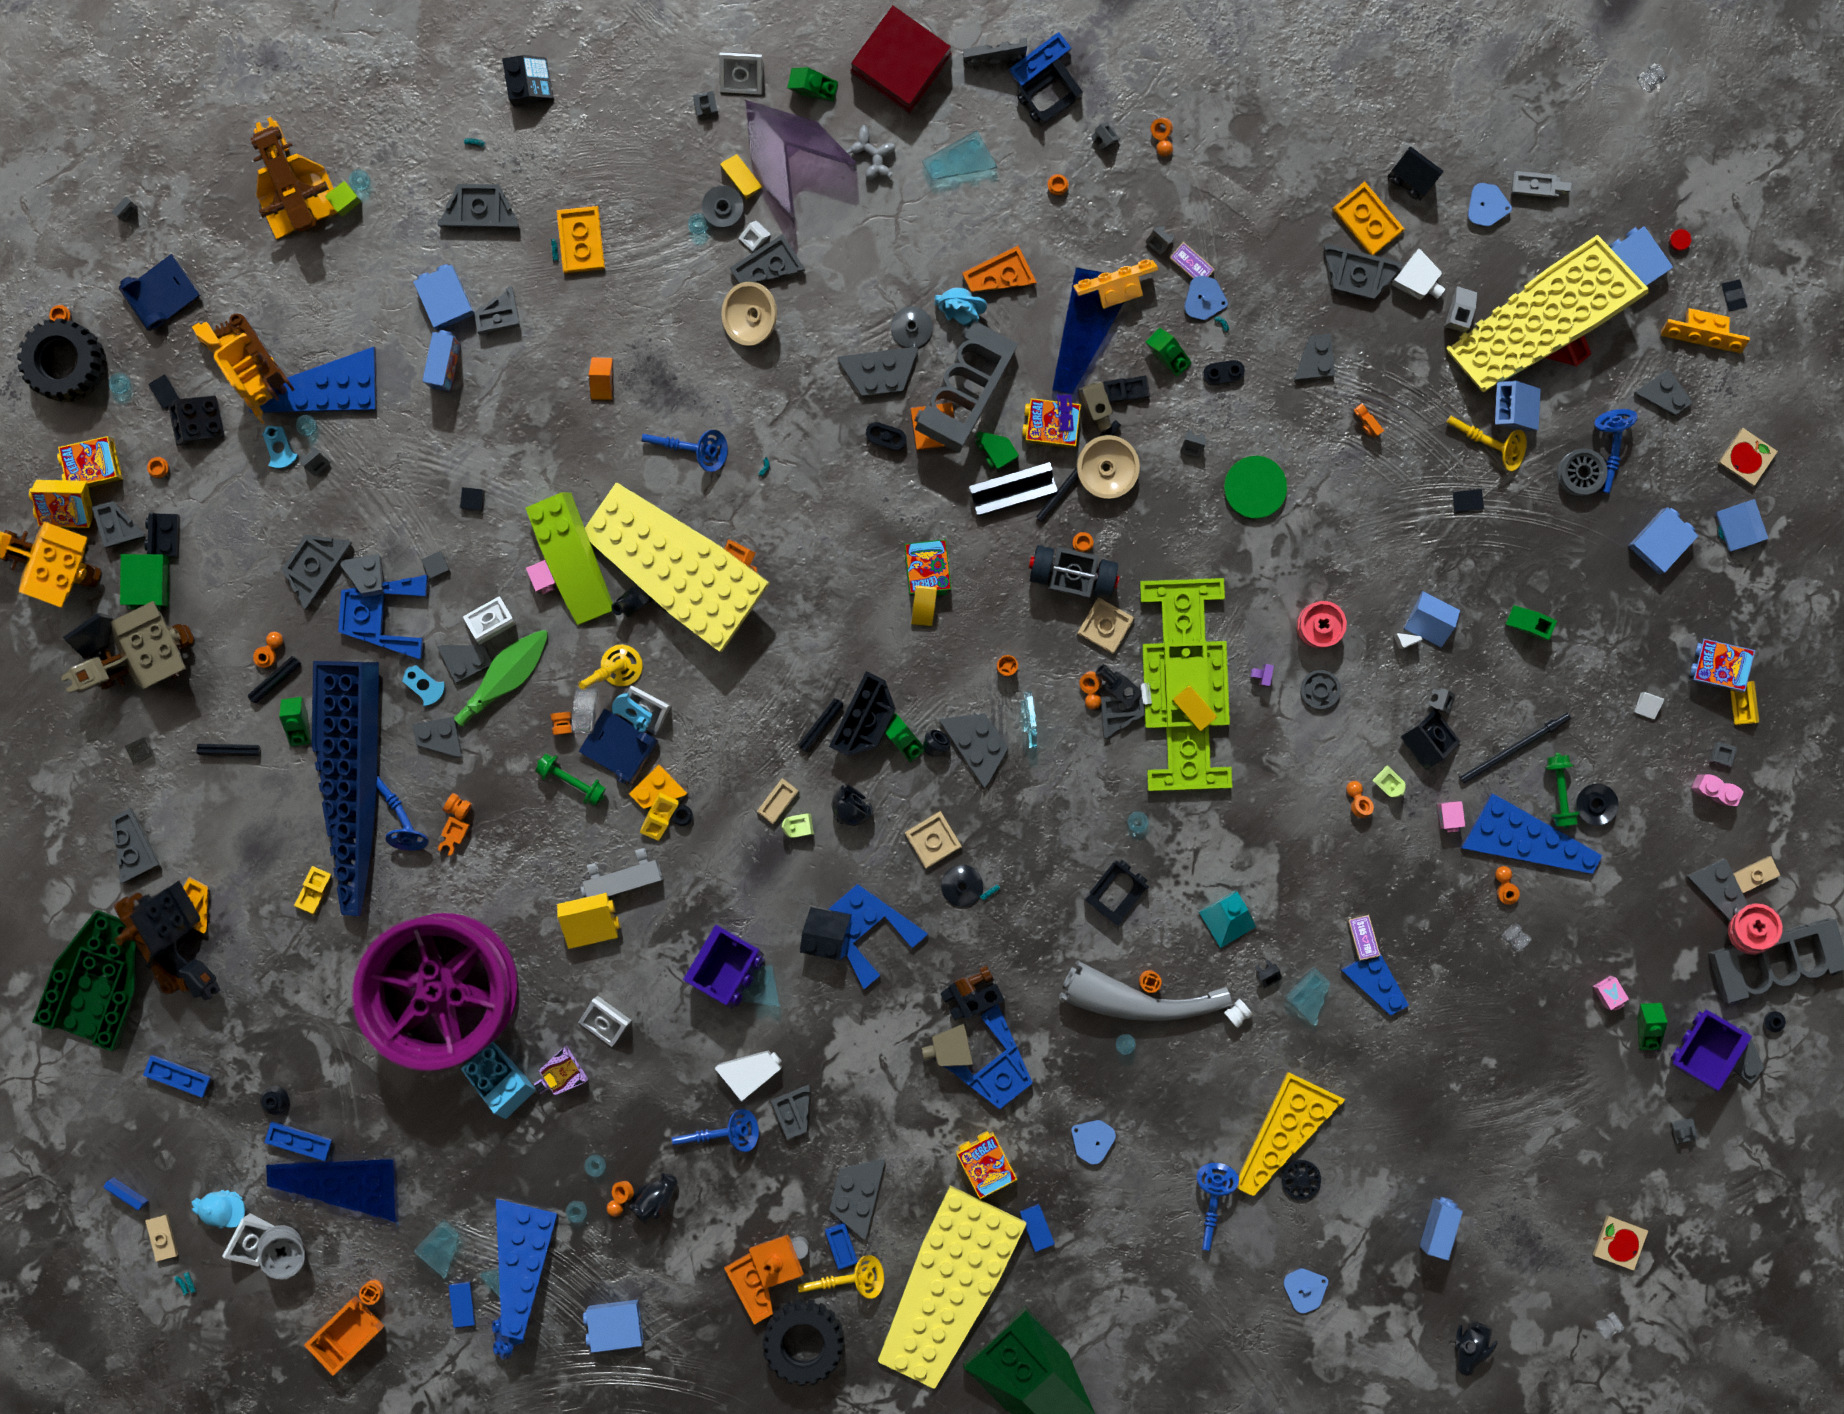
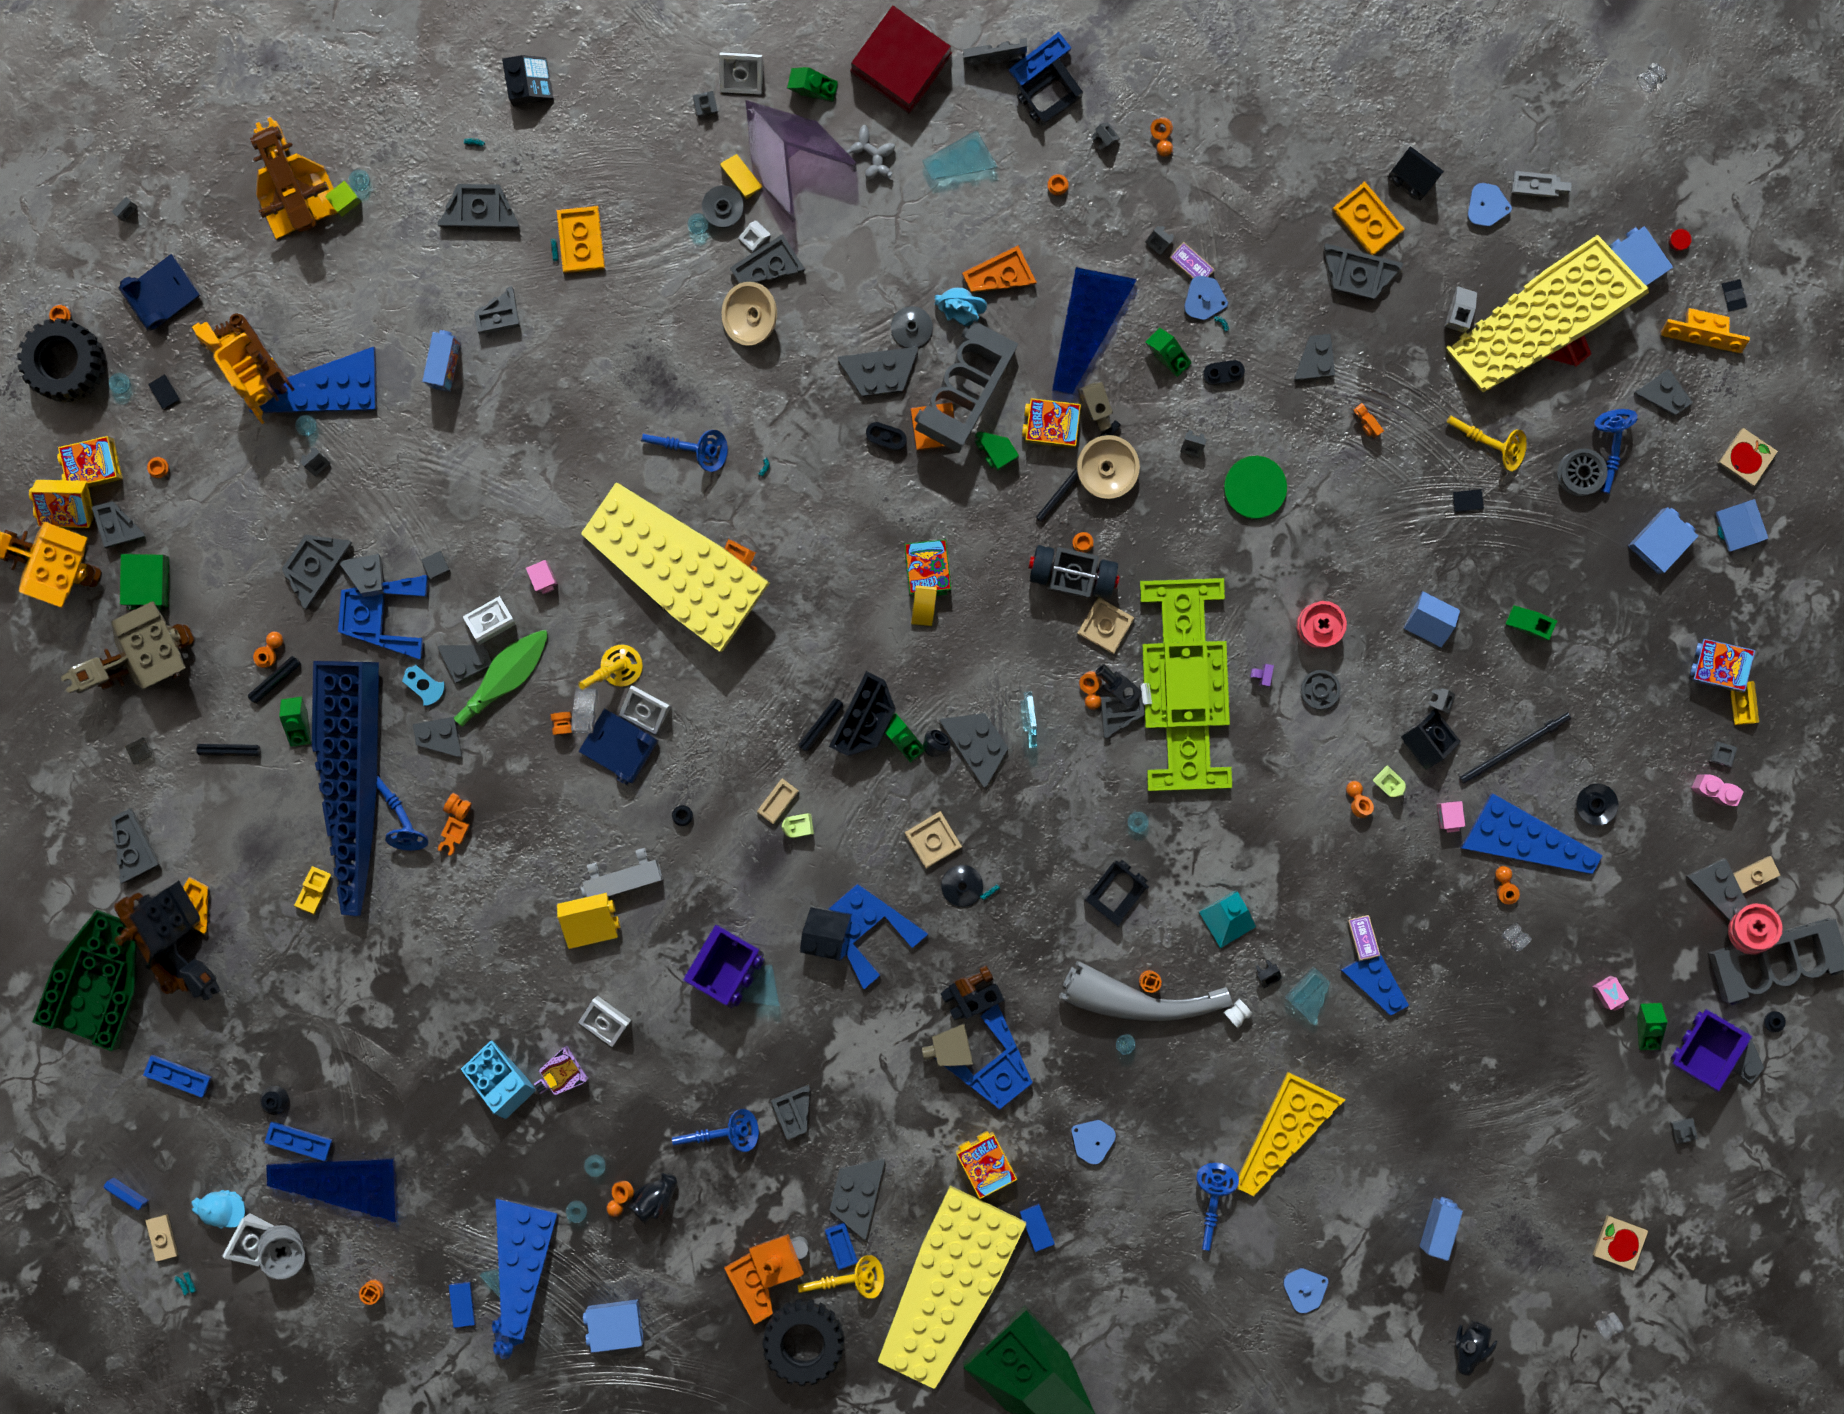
(91, 636): black slope -> none
(162, 534): black bracket -> none
(195, 419): black bracket -> none
(282, 459): medium azure piece -> none
(344, 1335): orange piece -> none
(392, 1037): magenta wheel -> none
(439, 1247): clear light blue wing -> none
(443, 297): medium blue brick -> none
(471, 498): black tile -> none
(547, 765): green piece -> none
(570, 556): lime slope -> none
(601, 378): orange slope -> none
(621, 707): medium azure piece -> none
(630, 602): black bracket -> none
(656, 782): light orange wing -> none
(658, 816): yellow slope -> none
(749, 1072): white slope -> none
(850, 807): black cylinder -> none
(1009, 663): orange wheel -> none
(1013, 489): panel -> none
(1065, 416): dark purple piece -> none
(1119, 285): light orange bracket -> none
(1127, 389): black slope -> none
(1195, 708): yellow slope -> none
(1301, 1179): black wheel -> none
(1405, 640): white slope -> none
(1419, 277): white torso -> none
(1517, 406): medium blue brick -> none
(1558, 763): green piece -> none
(1648, 705): white slope -> none

